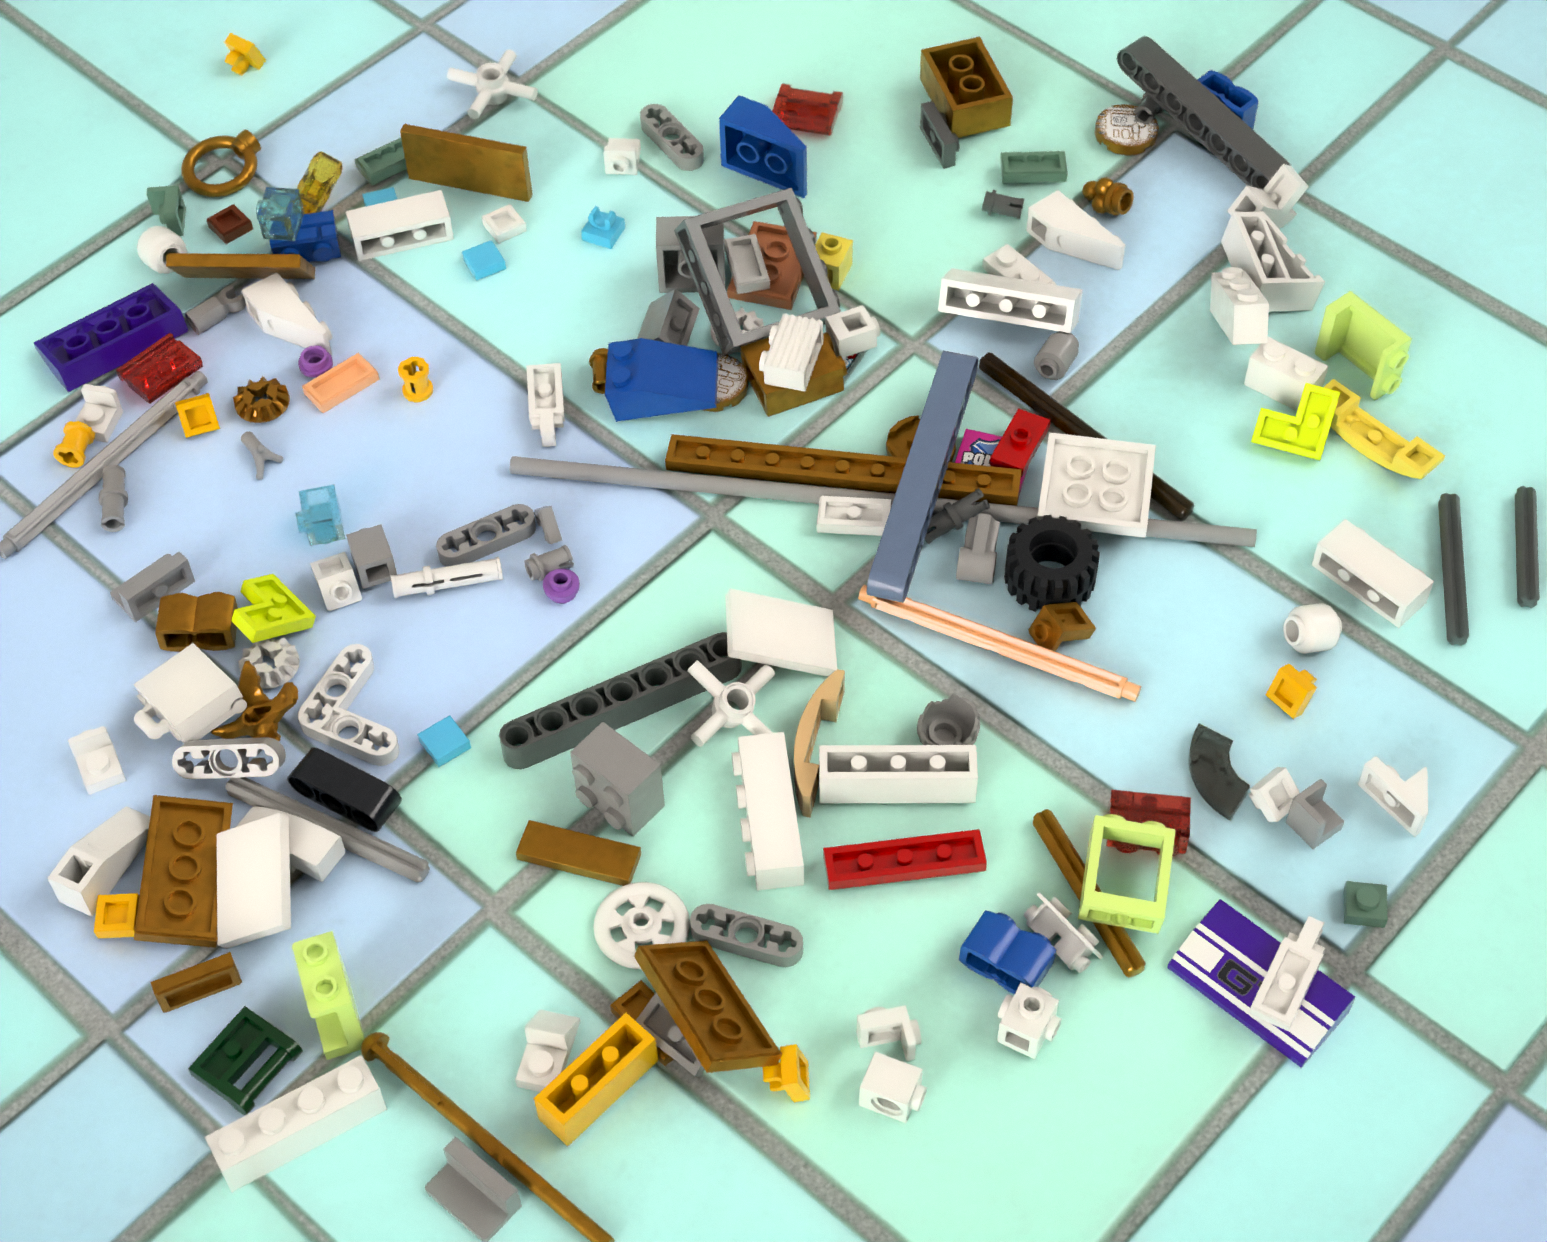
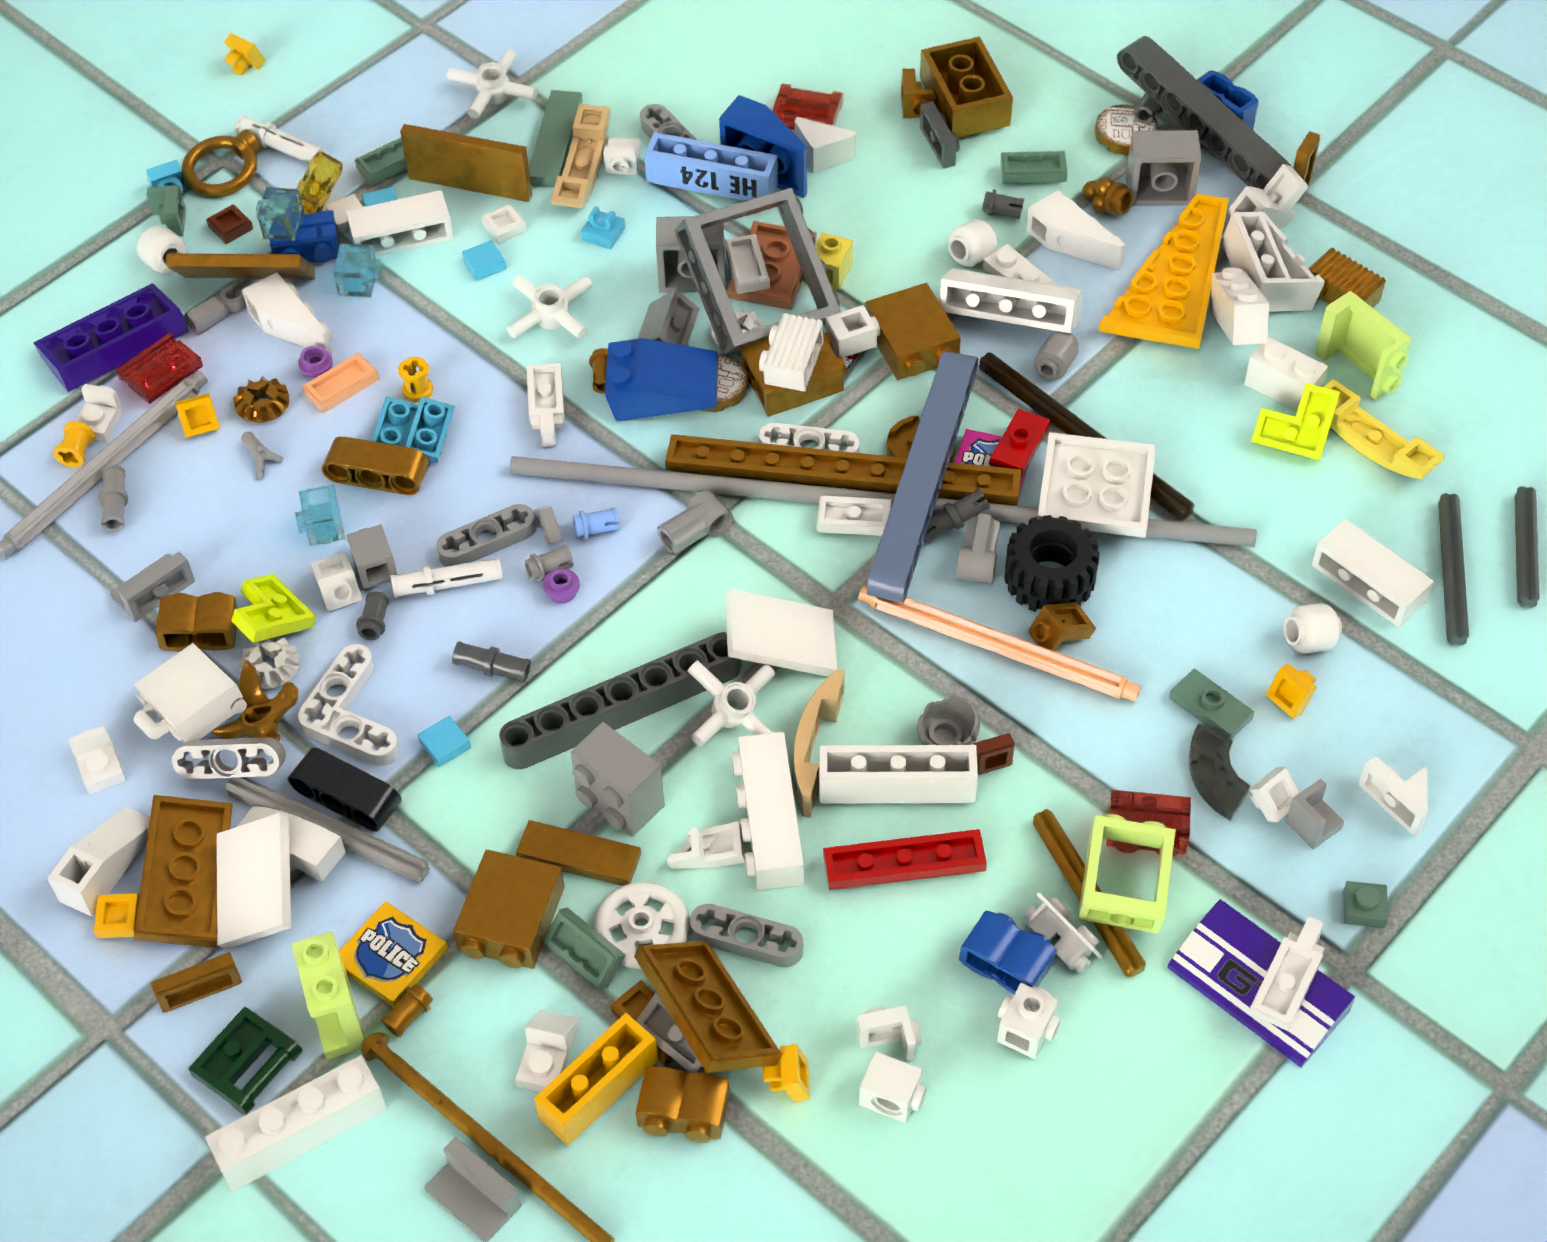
(165, 175): none -> medium azure tile
(270, 136): none -> white pin
(340, 207): none -> white tile
(356, 270): none -> clear light blue brick
(371, 622): none -> dark grey pin
(375, 465): none -> pearl gold beam
(391, 953): none -> tile
(407, 1010): none -> pearl gold pin
(414, 425): none -> medium azure slope
(491, 661): none -> dark grey pin
(509, 909): none -> pearl gold brick
(549, 307): none -> white bar
(554, 137): none -> sand green tile
(583, 948): none -> sand green plate
(584, 157): none -> tan slope
(595, 522): none -> light blue pin
(682, 1104): none -> pearl gold brick
(702, 517): none -> light grey piece
(710, 167): none -> light blue brick
(710, 848): none -> white slope
(798, 433): none -> white beam
(825, 143): none -> white slope
(912, 94): none -> pearl gold bracket
(912, 330): none -> pearl gold brick
(972, 243): none -> white head
(994, 753): none -> copper tile
(1163, 167): none -> light grey brick
(1173, 286): none -> yellow wing
(1211, 704): none -> sand green plate
(1306, 157): none -> pearl gold tile
(1346, 275): none -> pearl gold brick

